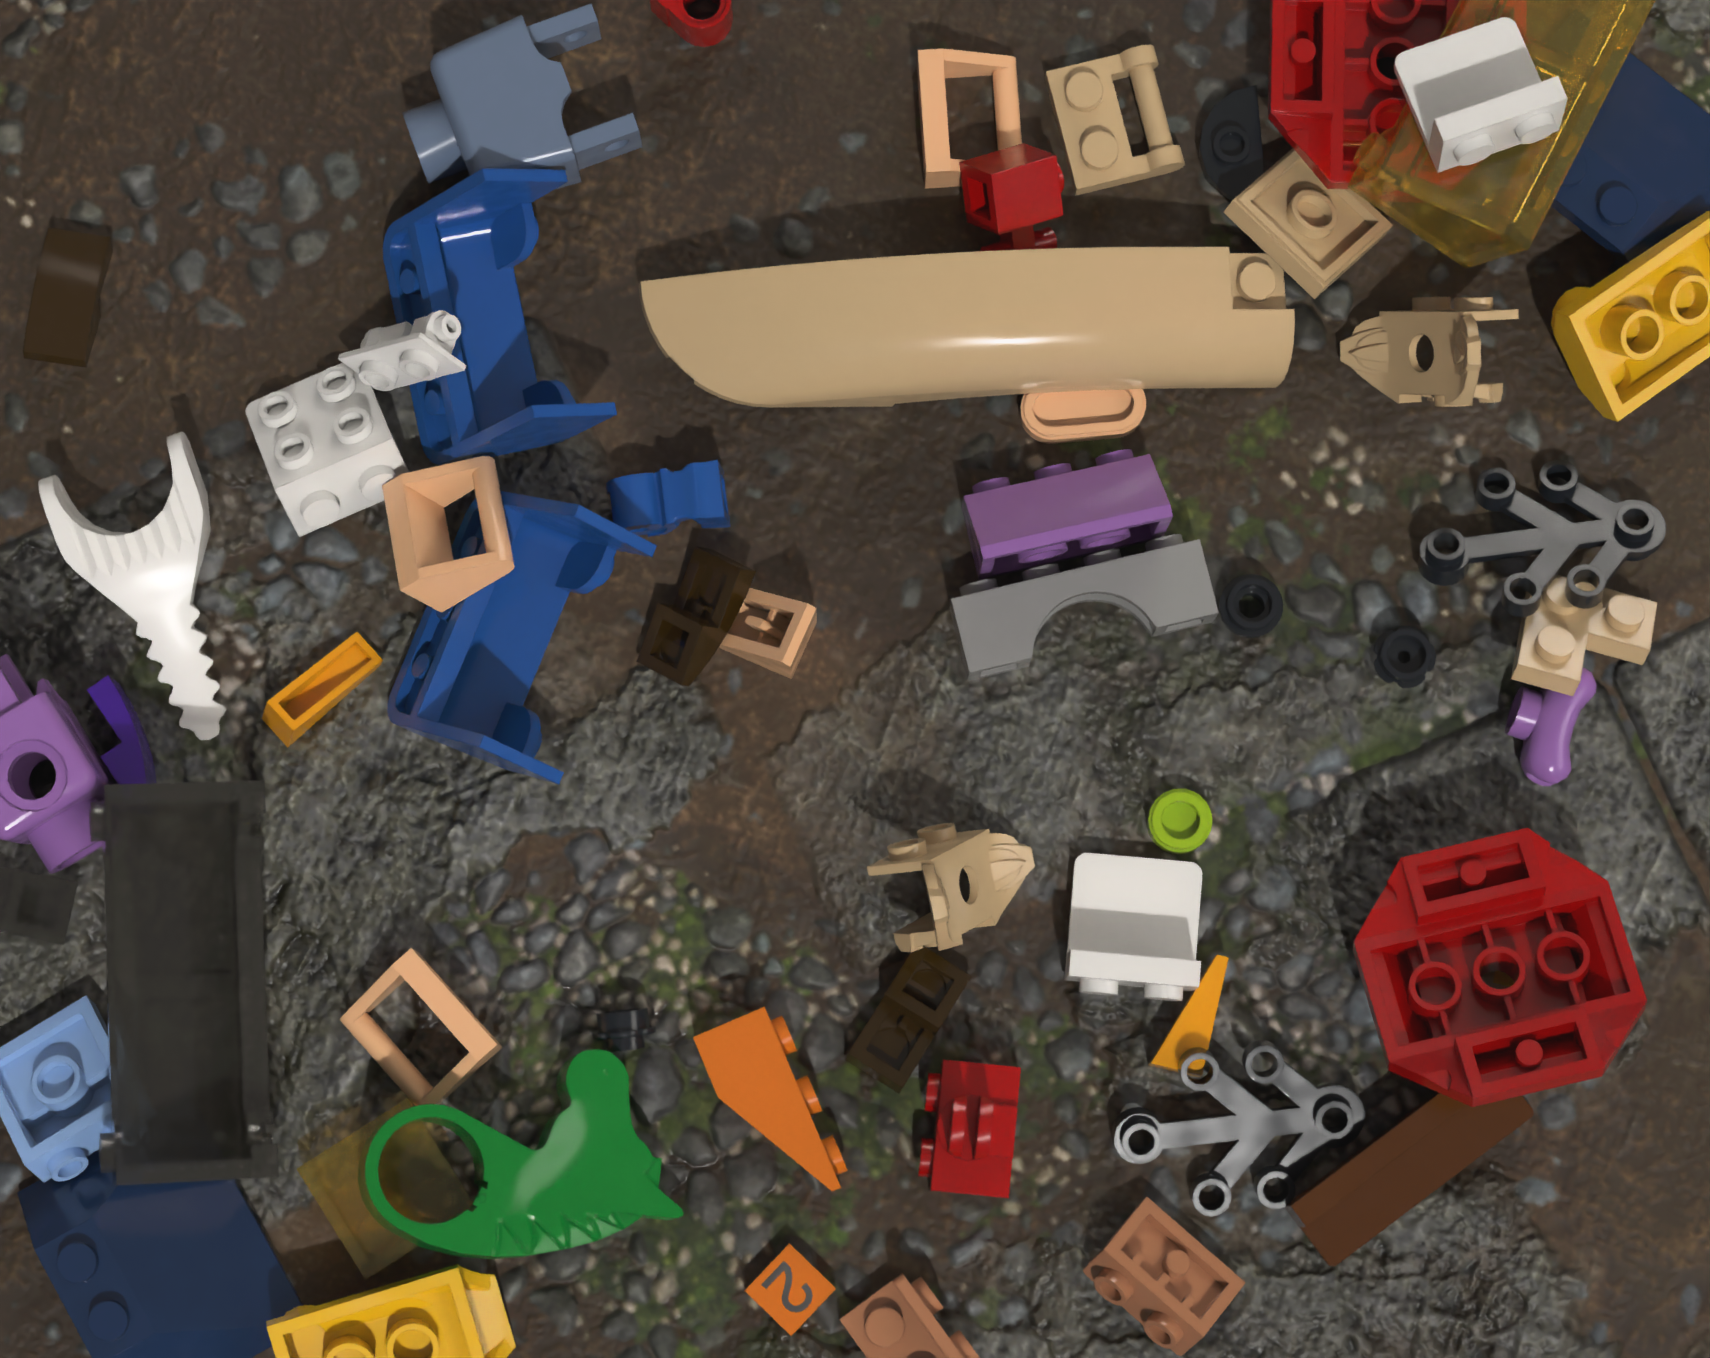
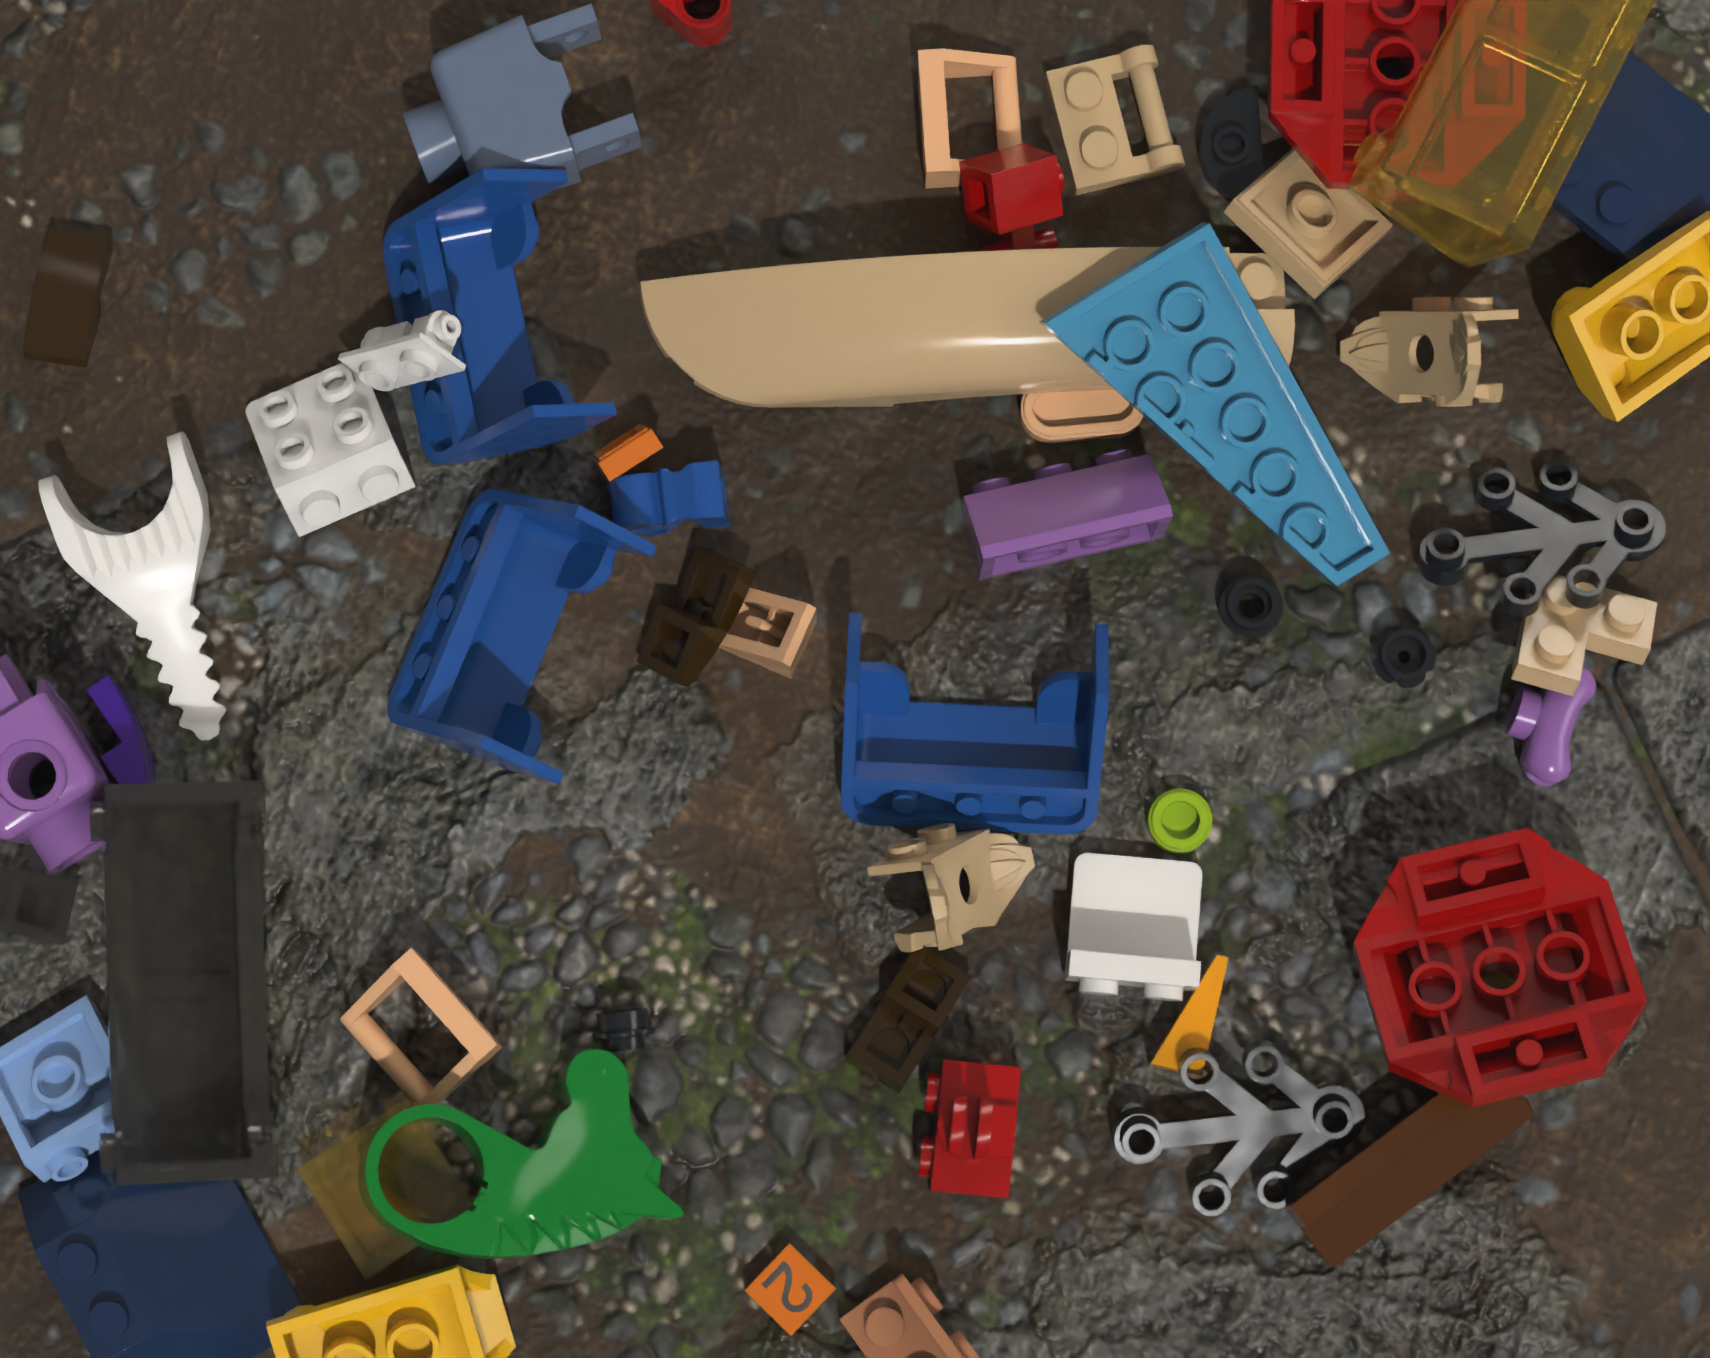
(320, 688): light orange piece -> none
(422, 537): light nougat tile -> none
(626, 451): none -> orange tile
(756, 1081): orange slope -> none
(973, 761): none -> blue windscreen
(1161, 588): light grey arch -> none
(1163, 1278): nougat bracket -> none
(1207, 374): none -> dark azure wing
(1478, 94): white bracket -> none

